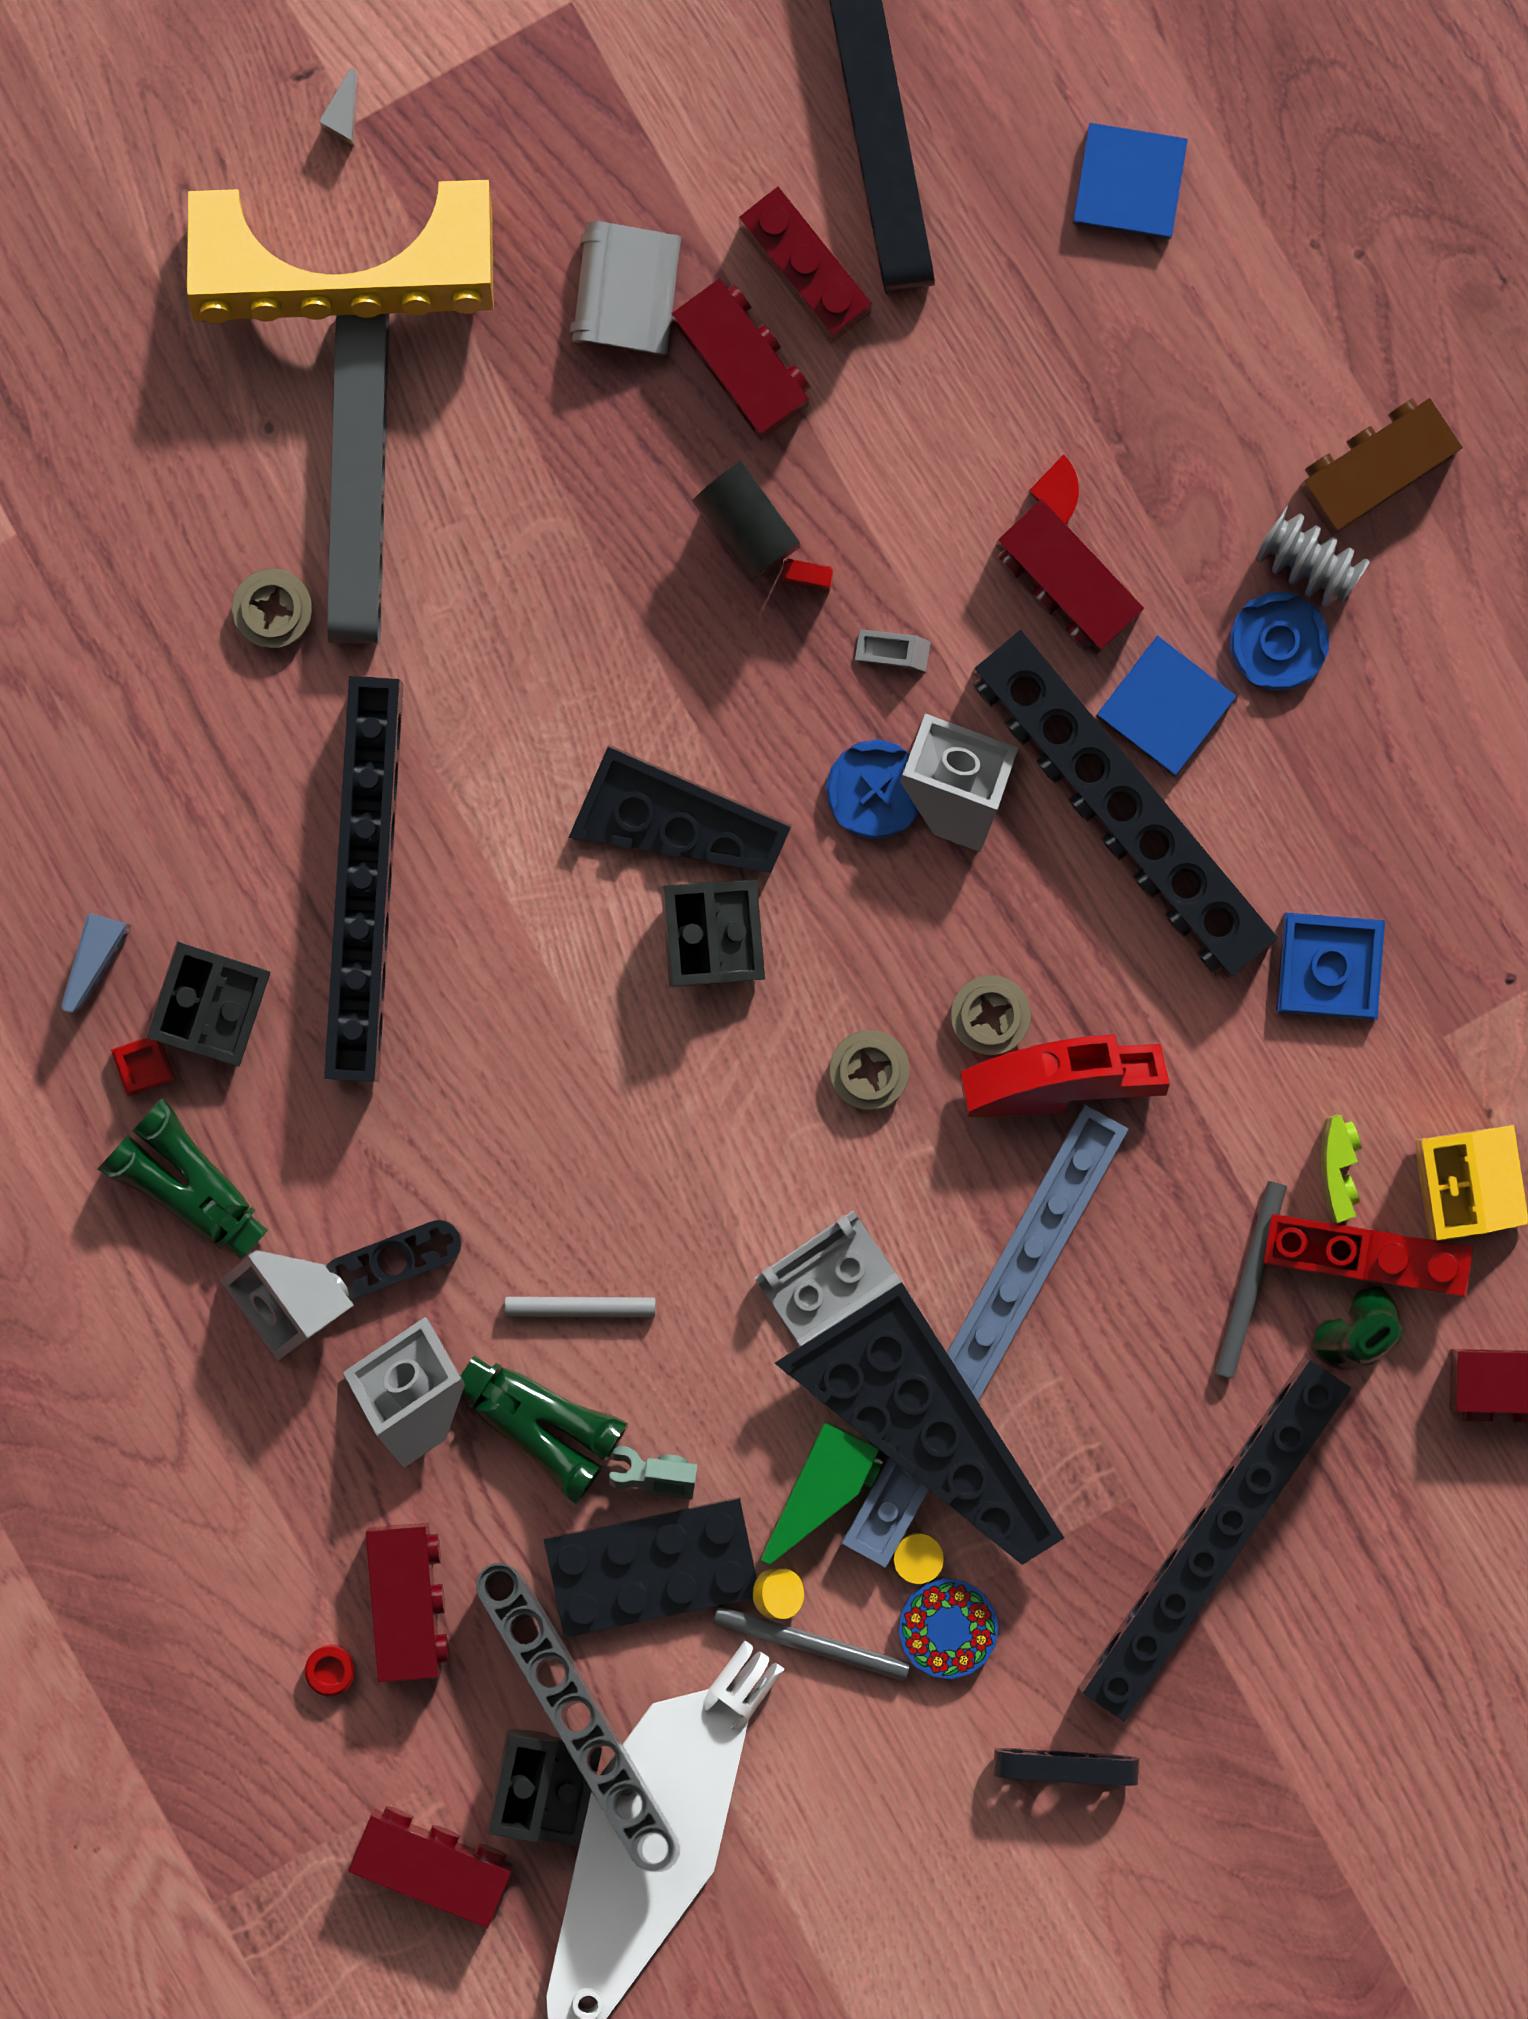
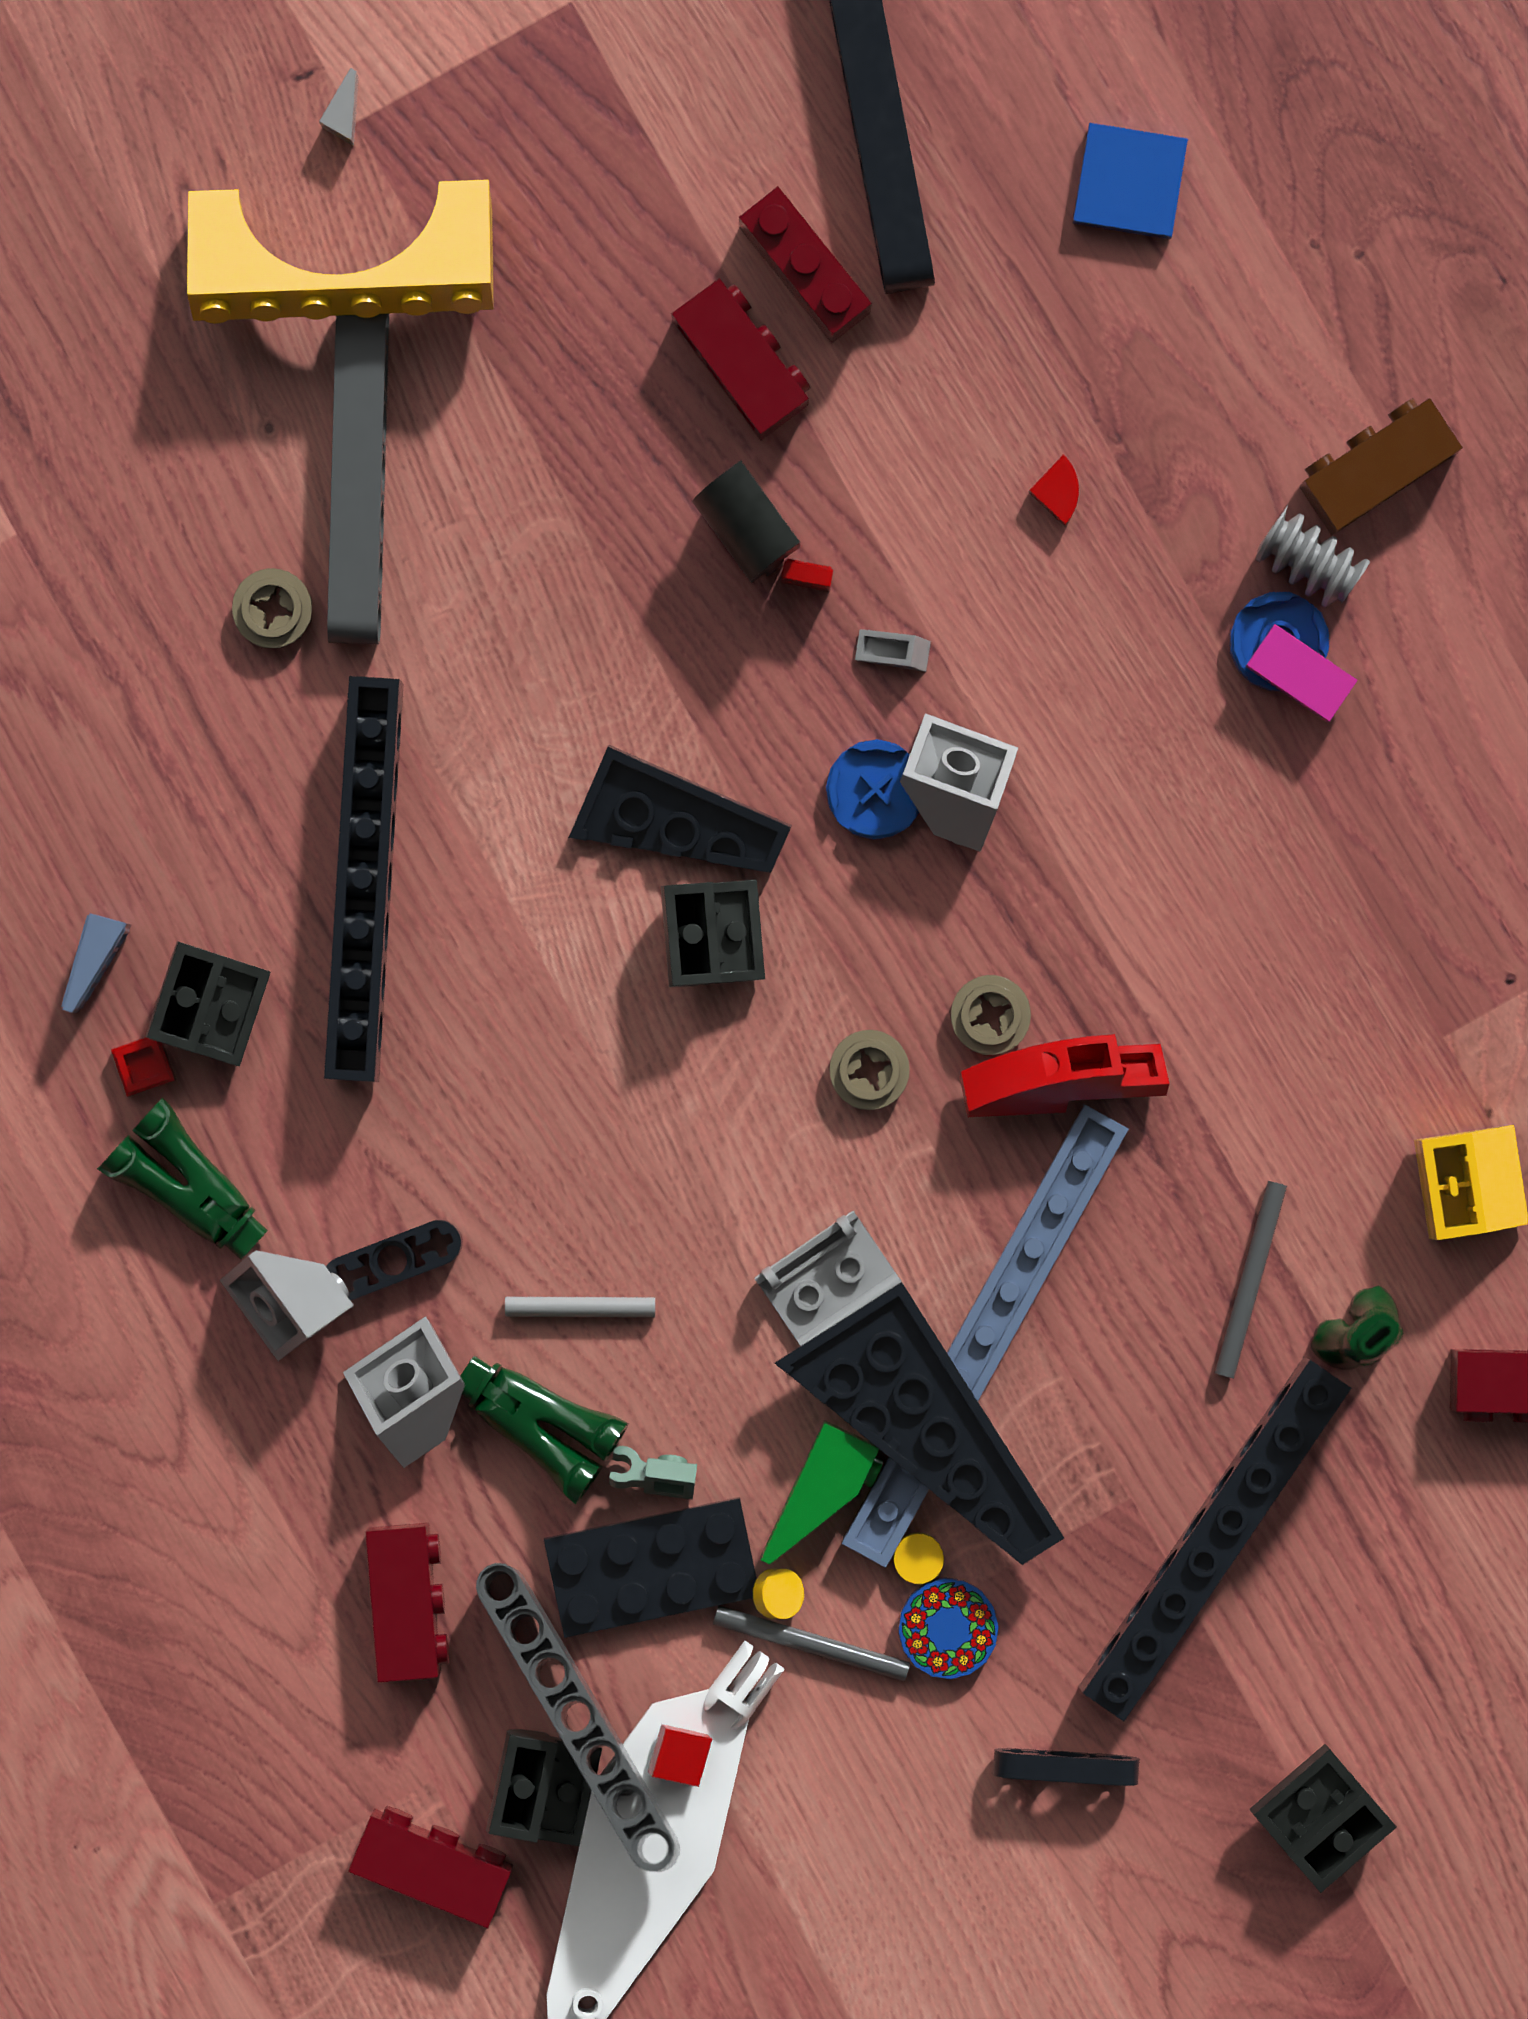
(330, 1670): red tile -> none
(626, 287): light grey piece -> none
(680, 1755): none -> red tile
(1067, 578): dark red brick -> none
(1166, 705): blue tile -> none
(1247, 931): black brick -> none
(1301, 673): none -> dark pink tile
(1322, 1818): none -> pearl dark grey brick
(1330, 966): blue tile -> none
(1338, 1151): lime slope -> none
(1369, 1254): red slope -> none

